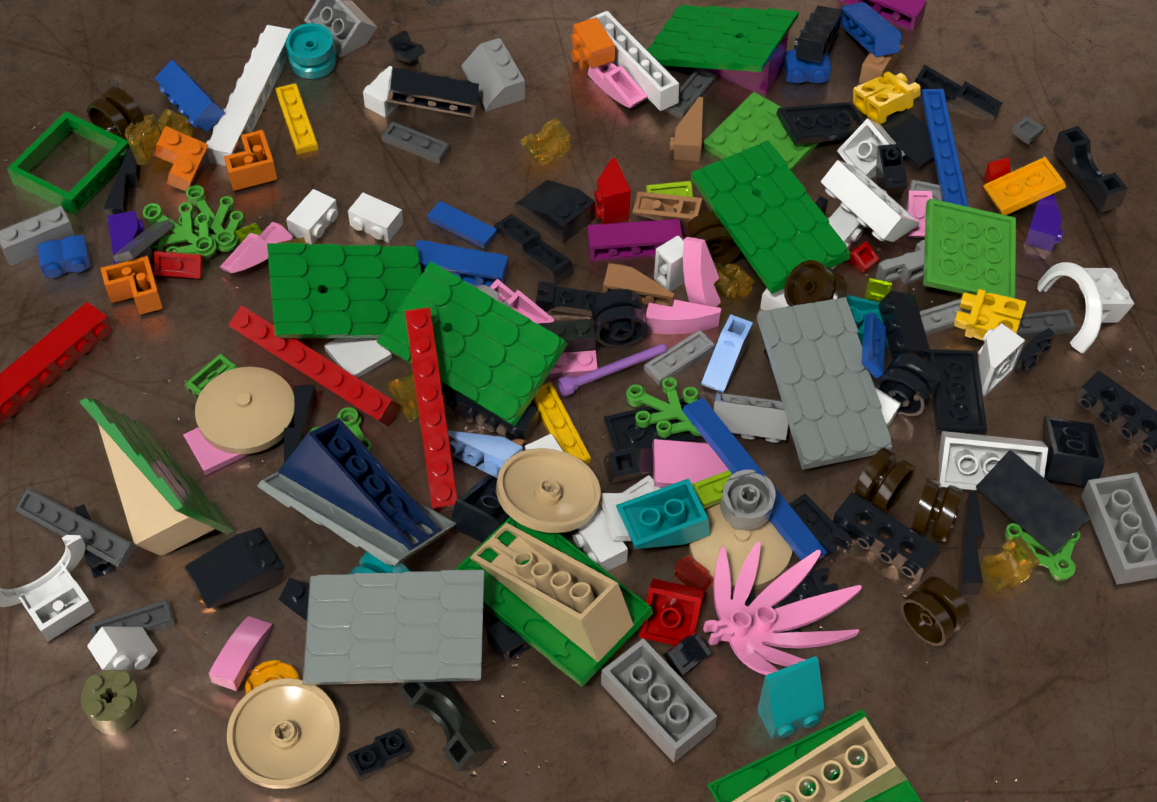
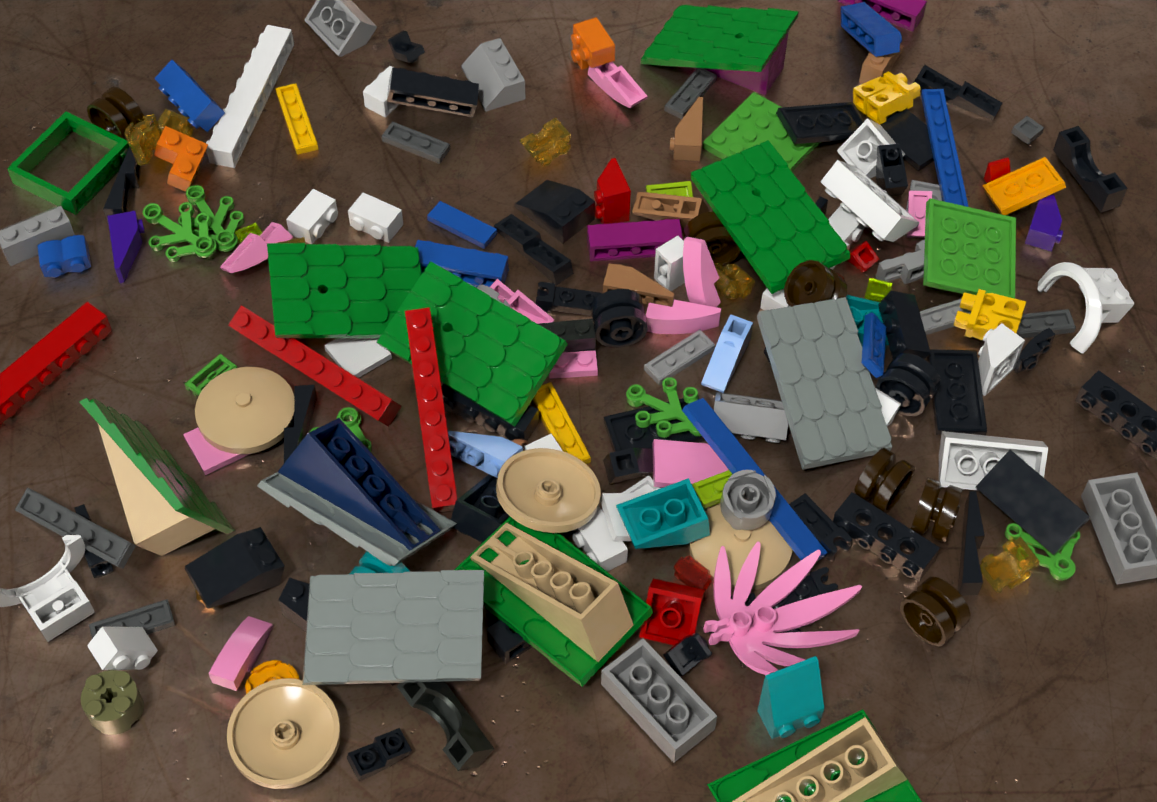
(132, 280): orange brick -> none
(142, 241): dark grey tile -> none
(178, 264): red plate -> none
(253, 165): orange brick -> none
(311, 51): teal wheel -> none
(405, 392): clear yellow cylinder -> none
(569, 384): medium lavender piece -> none
(640, 64): white brick -> none
(803, 70): blue brick -> none
(818, 33): black brick -> none
(1072, 451): black slope -> none

